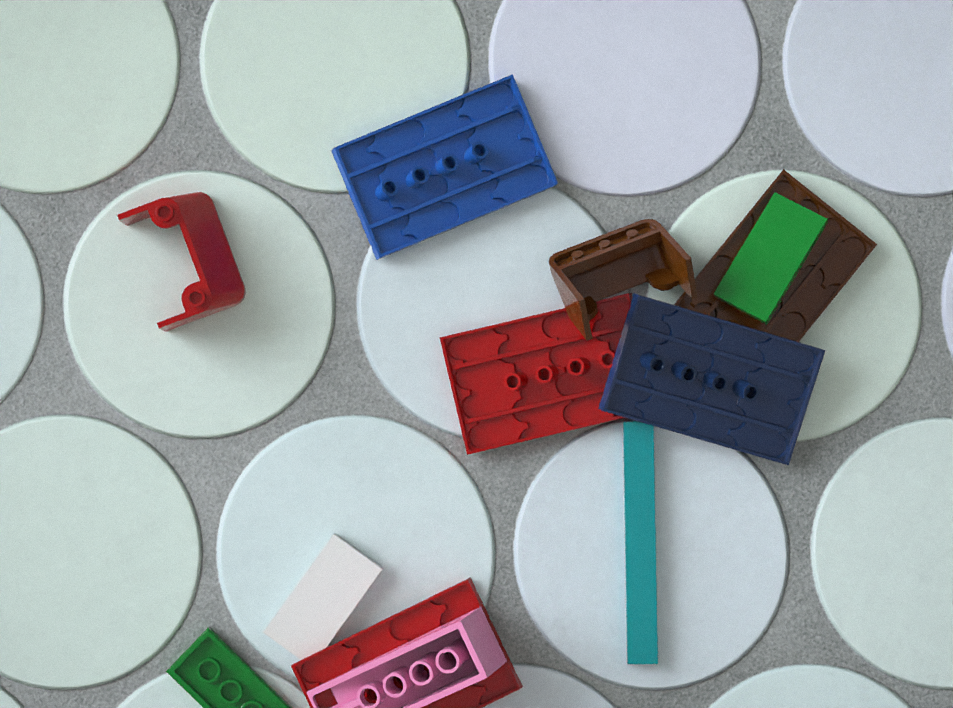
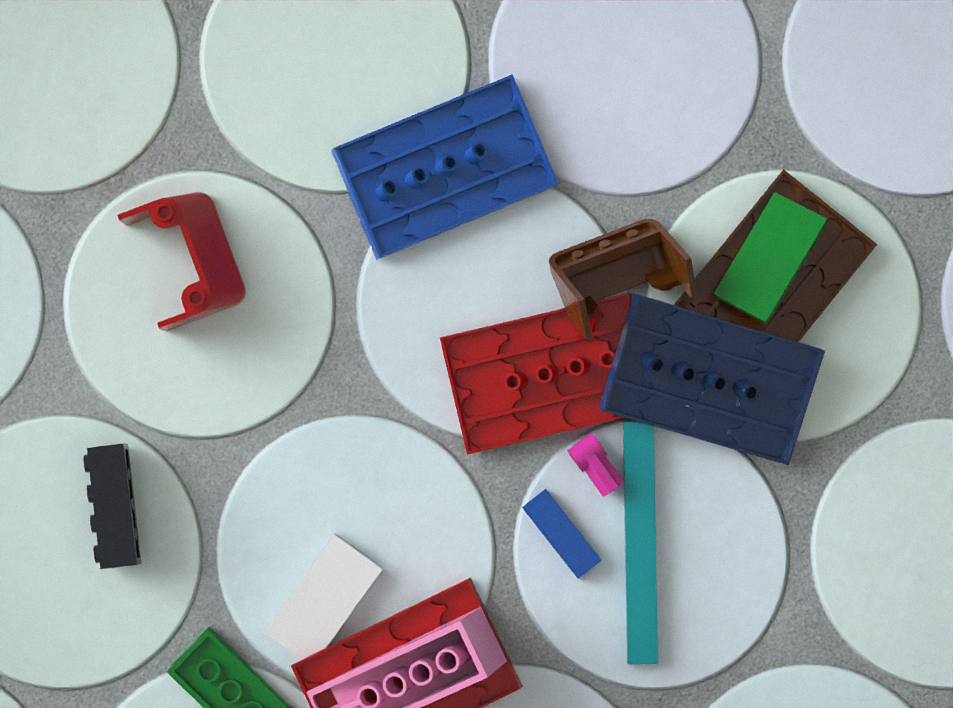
(113, 506): none -> black brick
(561, 533): none -> blue tile
(592, 459): none -> dark pink piece

